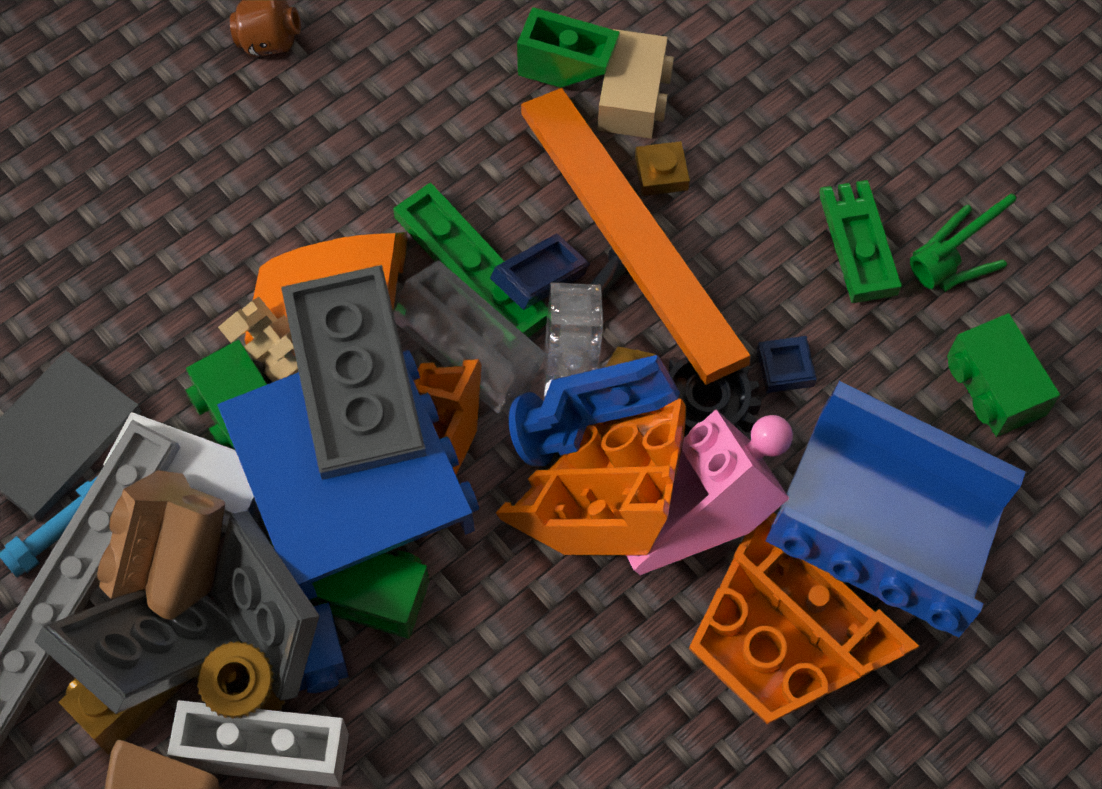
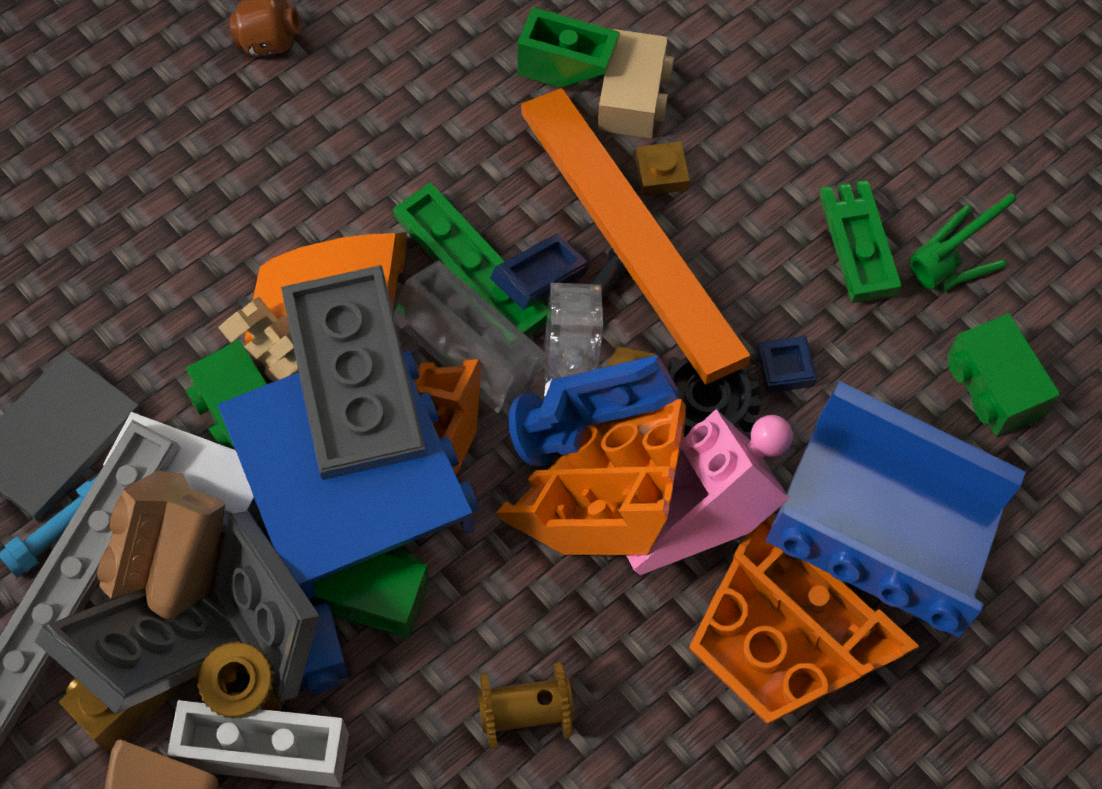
(520, 708): none -> pearl gold hose

